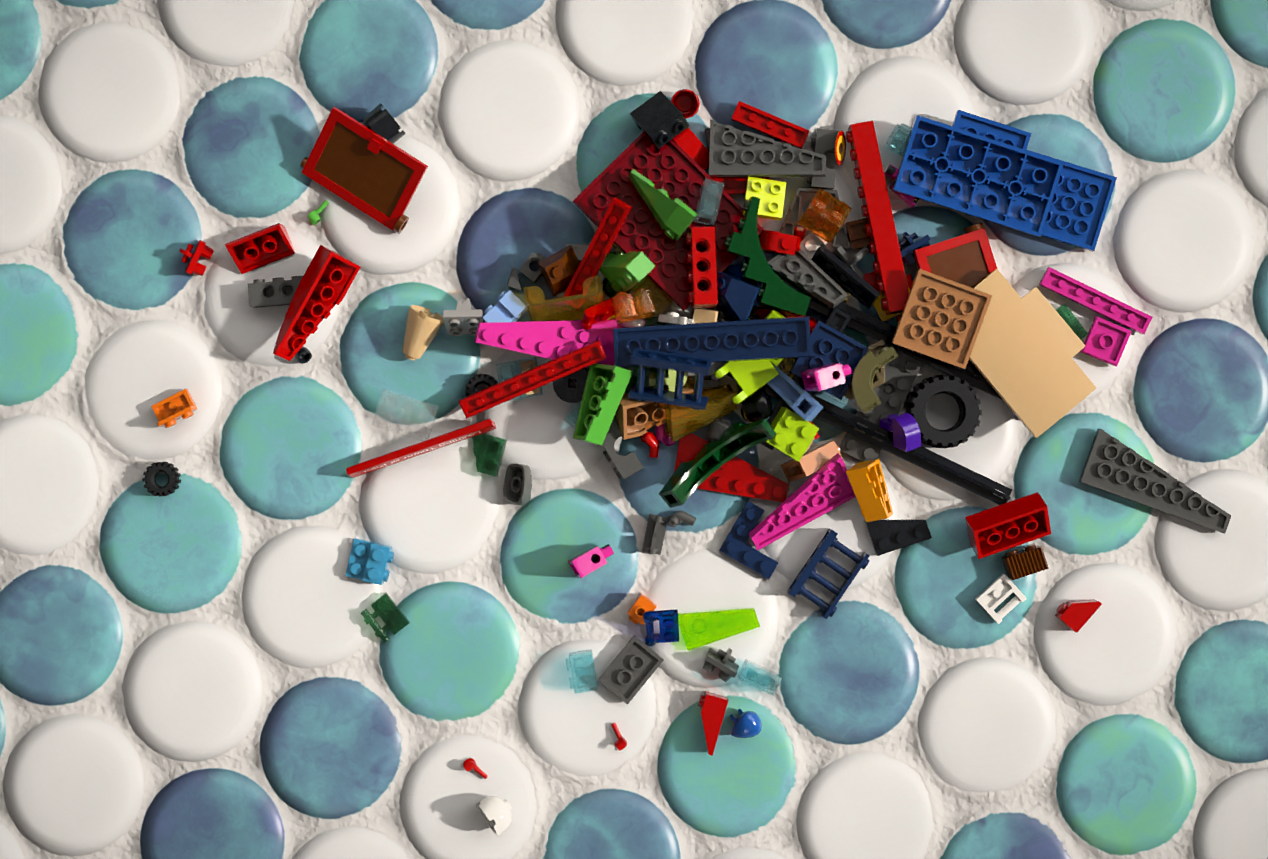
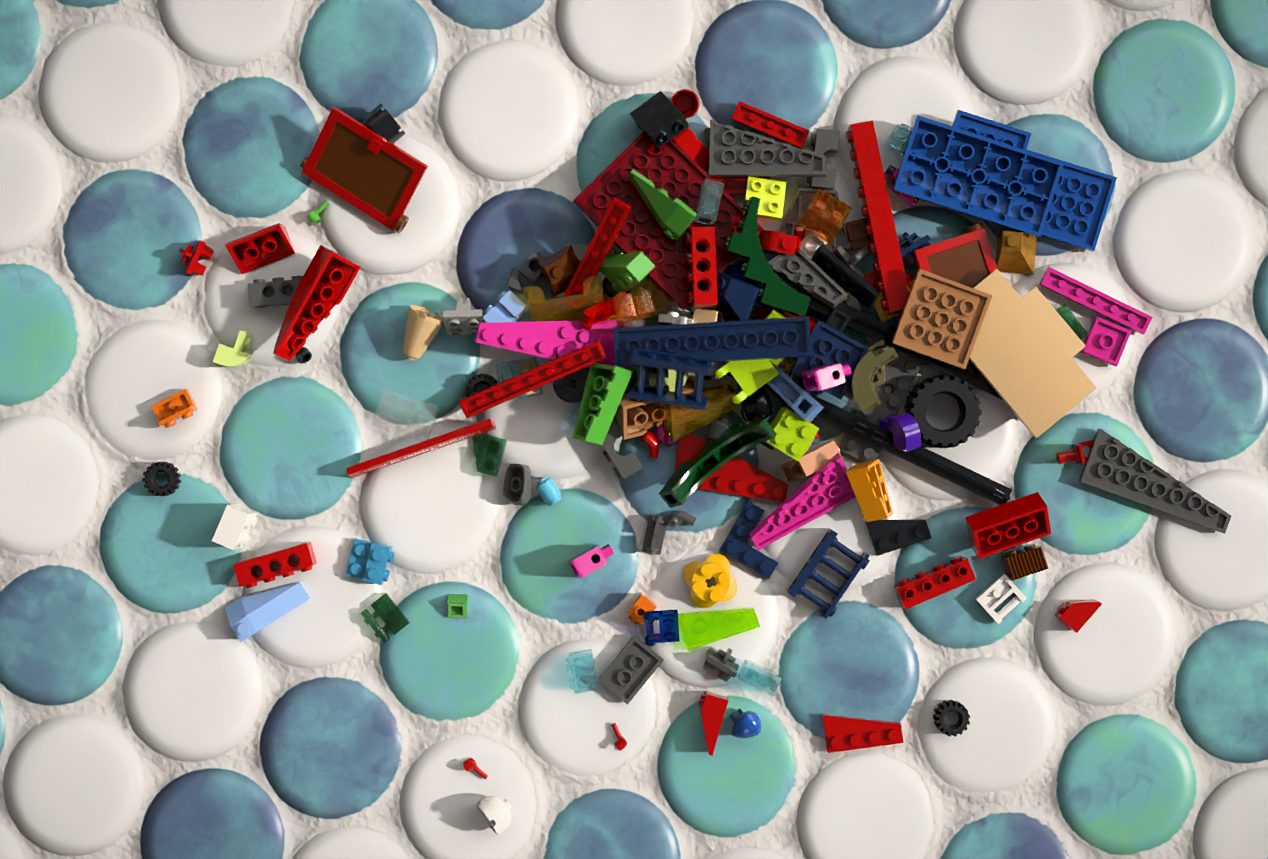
(234, 356): none -> yellowish green brick
(235, 526): none -> white brick
(245, 573): none -> red brick
(261, 609): none -> light blue wedge
(457, 605): none -> bright green slope
(548, 491): none -> medium azure brick
(696, 575): none -> yellow brick
(840, 148): sticker -> none
(857, 733): none -> red wing
(935, 582): none -> red brick
(940, 714): none -> black tyre
(1016, 252): none -> pearl gold slope
(1075, 454): none -> red bracket

